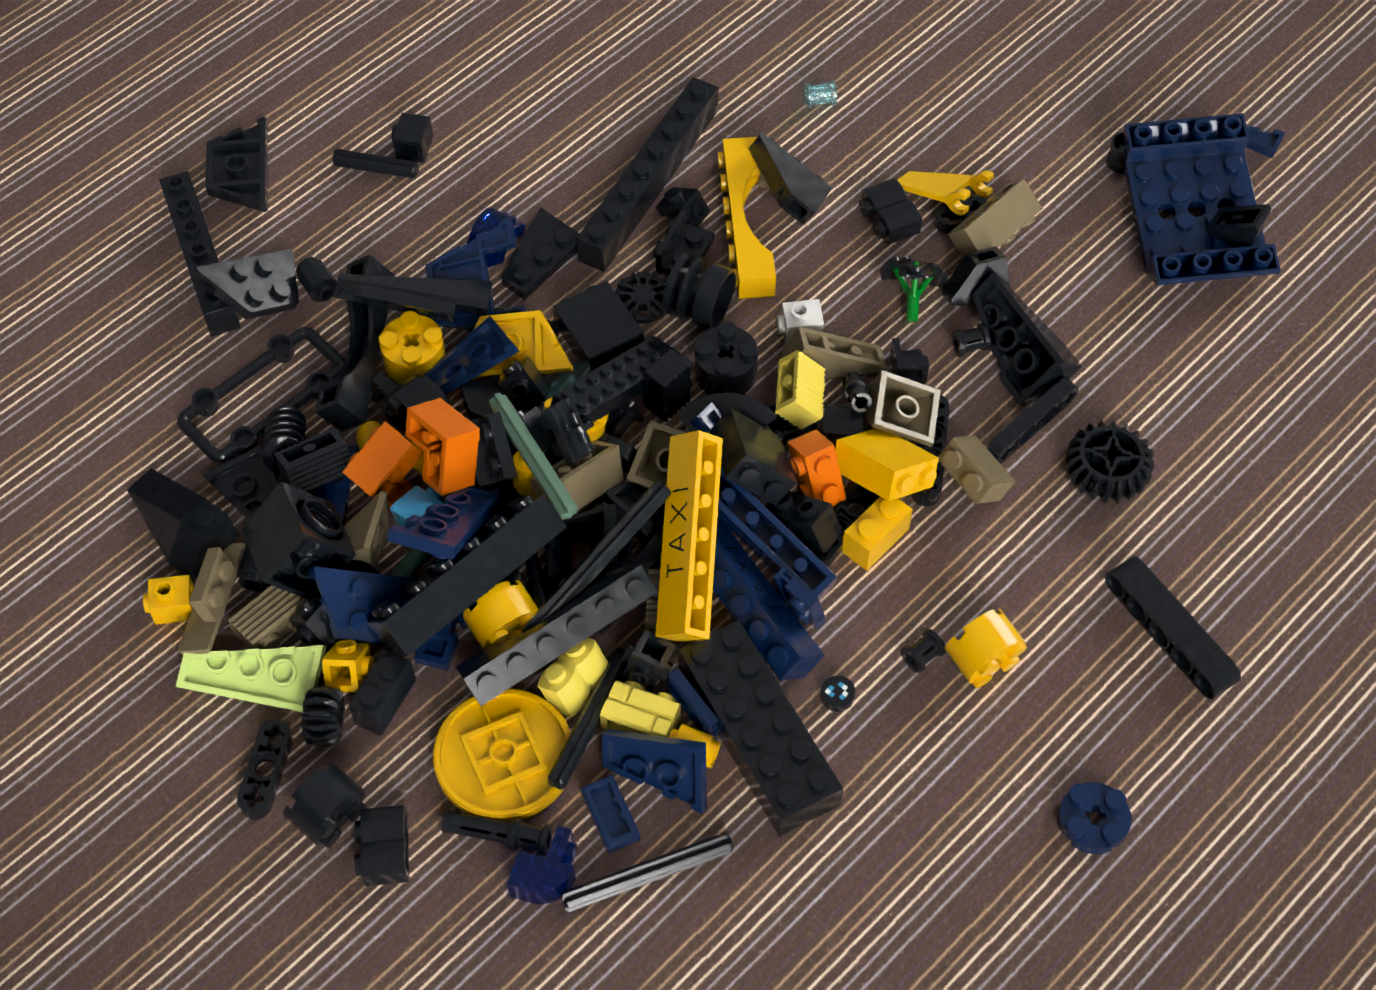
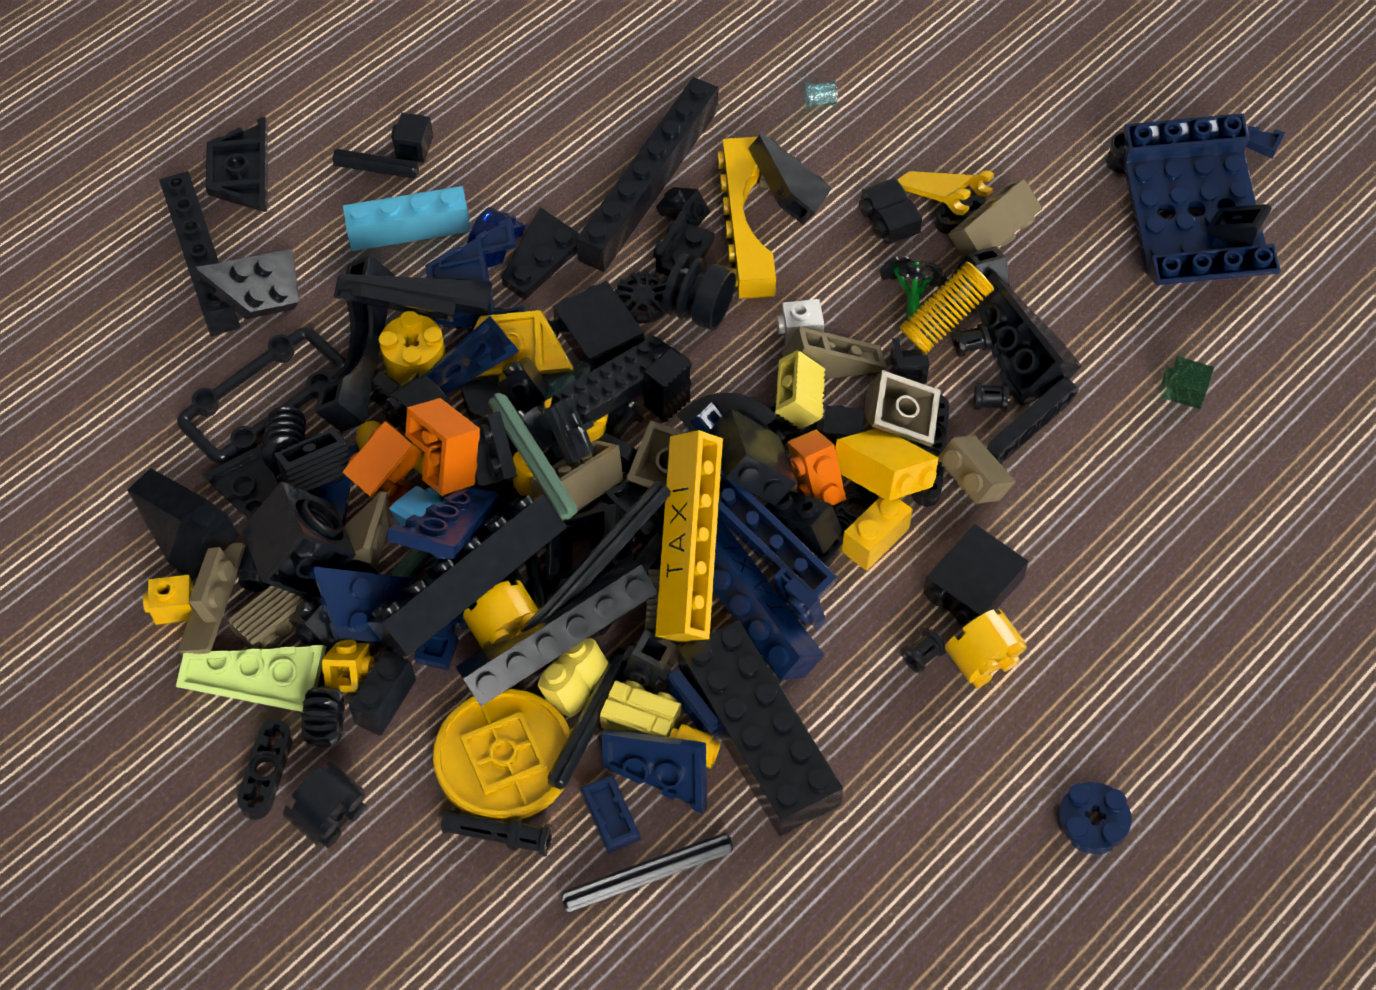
(316, 279): black brick -> none
(383, 845): black brick -> none
(406, 218): none -> medium azure brick
(544, 879): clear blue brick -> none
(726, 360): black brick -> none
(837, 693): black tile -> none
(857, 392): black pin -> none
(914, 333): none -> yellow piece
(975, 576): none -> black brick
(991, 396): none -> black bush
(1126, 452): black gear -> none
(1173, 627): black beam -> none
(1187, 382): none -> clear green brick

